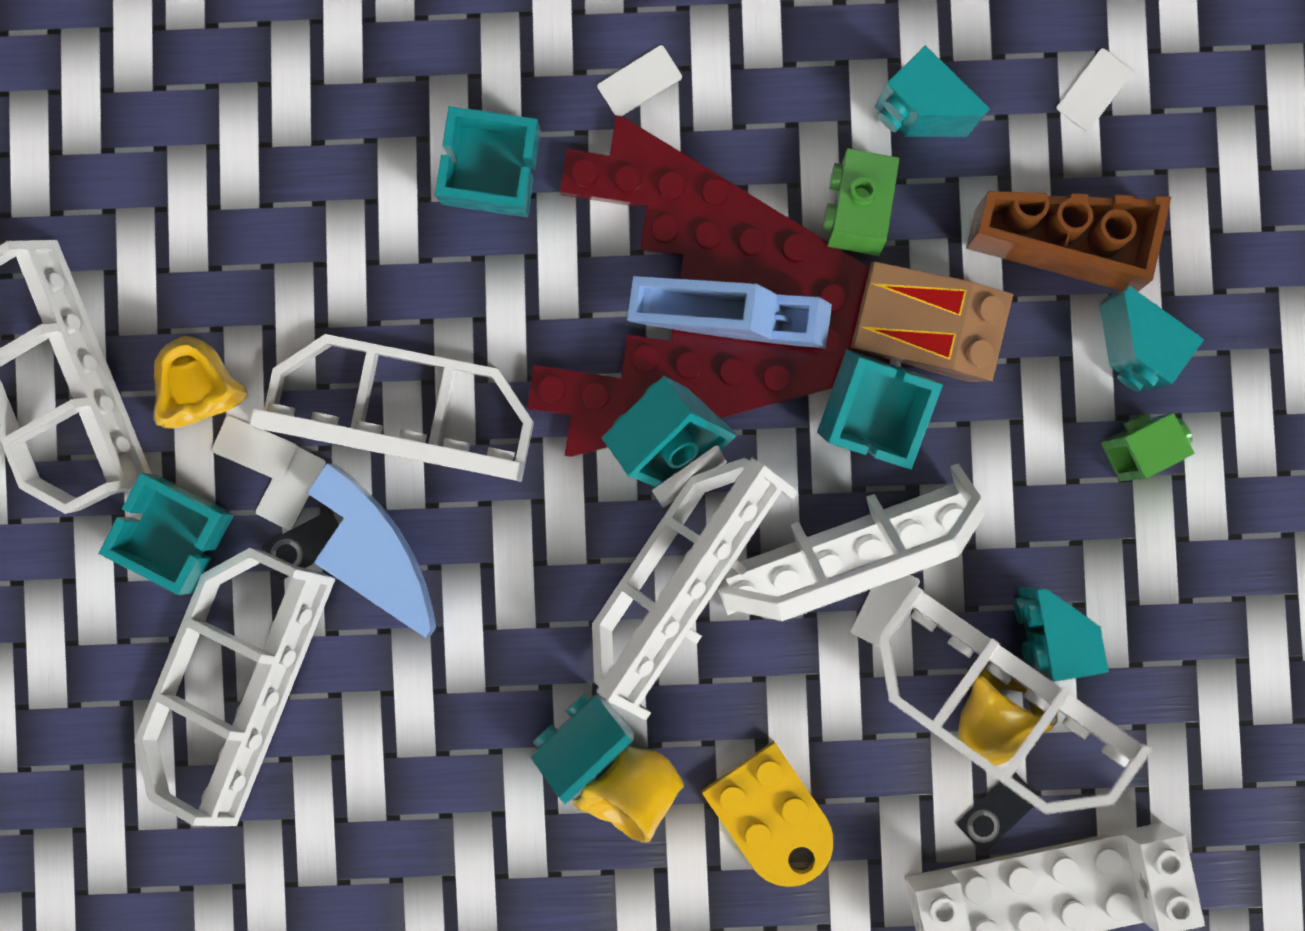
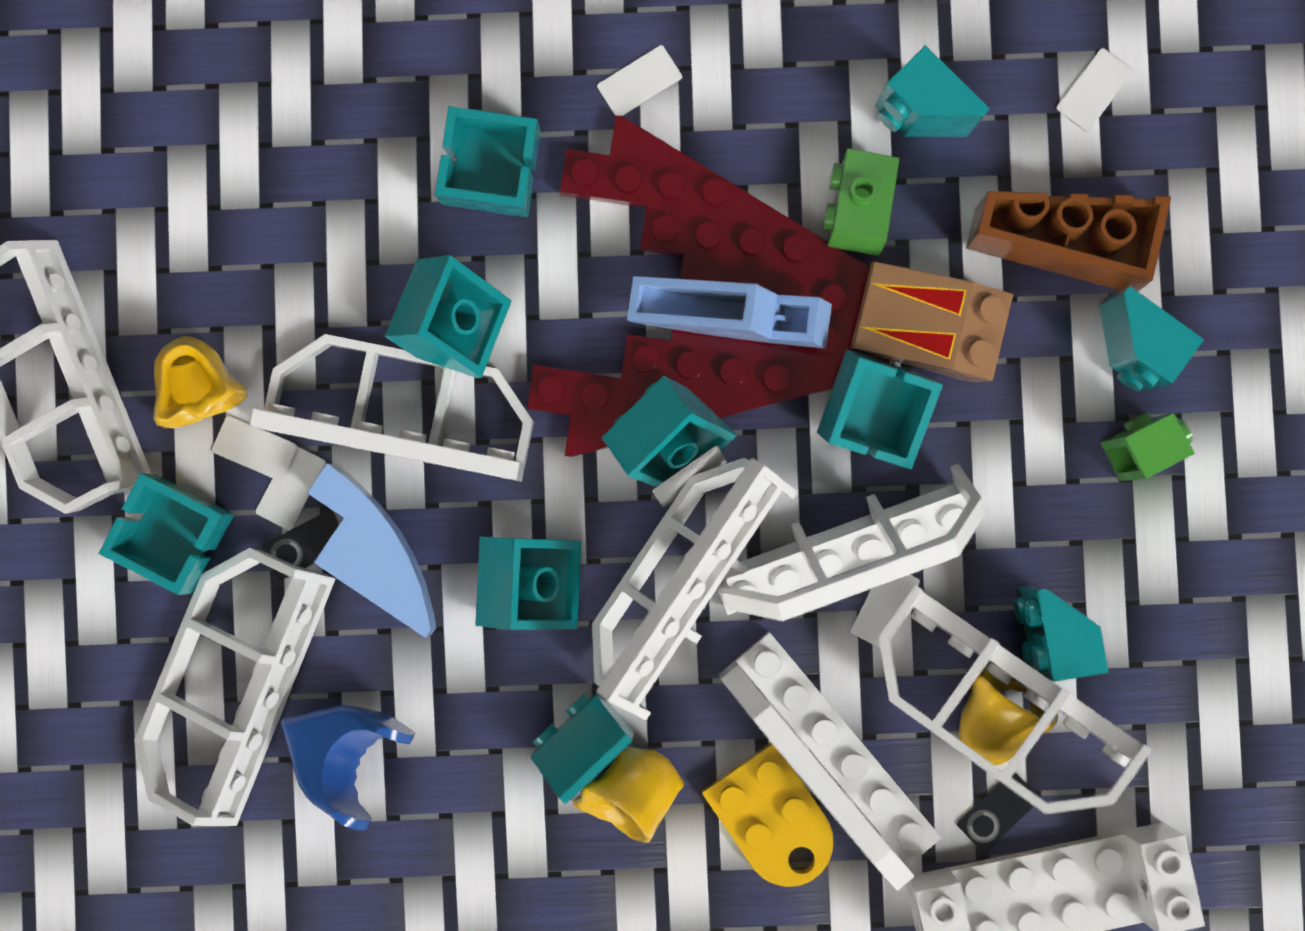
(328, 750): none -> blue animal
(448, 316): none -> teal slope
(528, 583): none -> teal slope
(838, 752): none -> white plate

